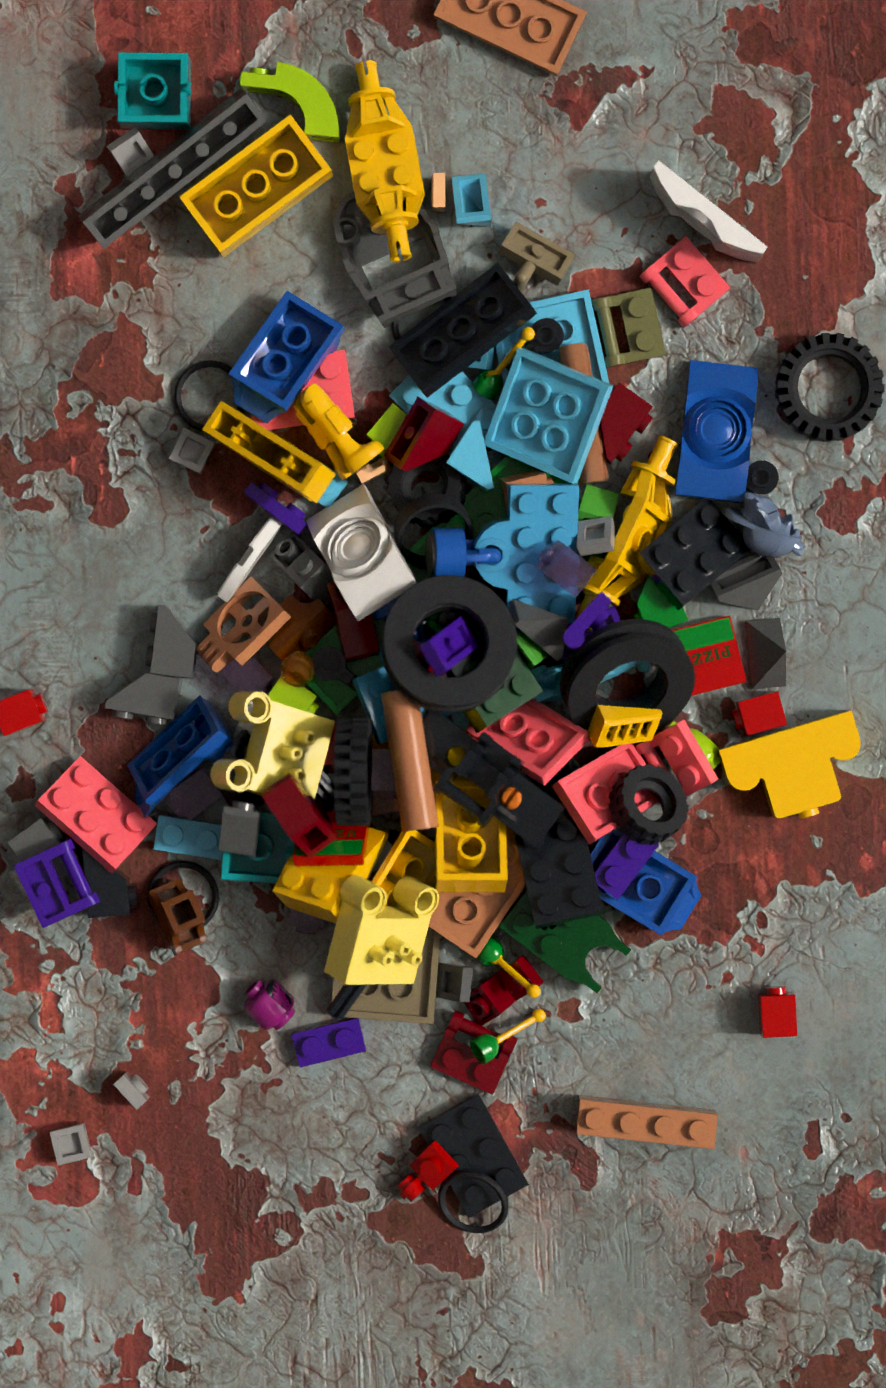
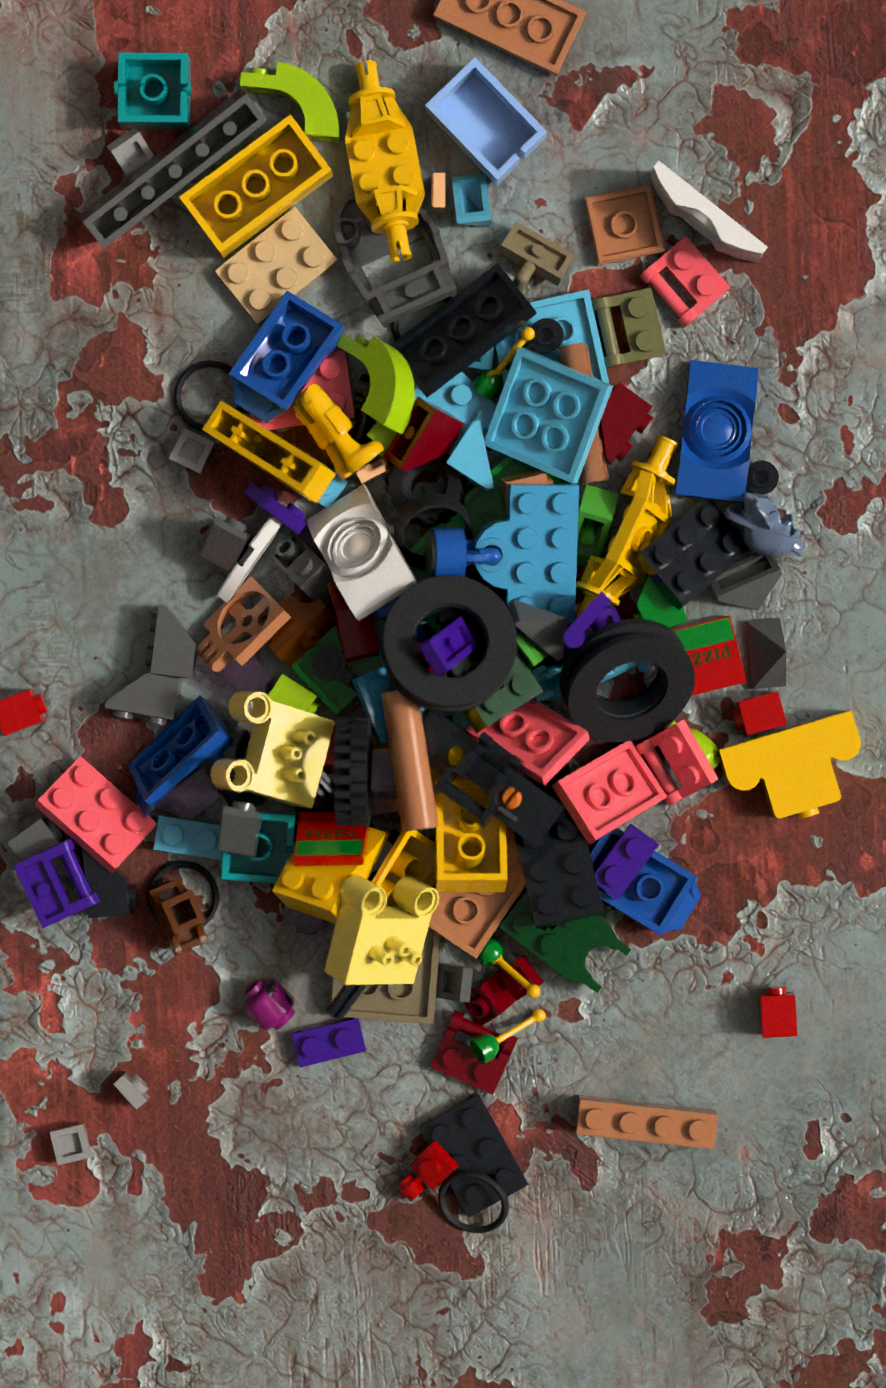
(226, 543): none -> dark grey slope
(276, 261): none -> tan plate
(297, 669): clear orange plate -> none
(300, 815): dark red slope -> none
(363, 419): none -> black plate
(391, 381): none -> lime arch
(485, 121): none -> light blue piece
(565, 567): clear purple brick -> none
(596, 536): light grey plate -> none
(607, 721): yellow slope -> none
(624, 225): none -> nougat tile
(664, 788): black tyre -> none
(866, 368): black tyre -> none

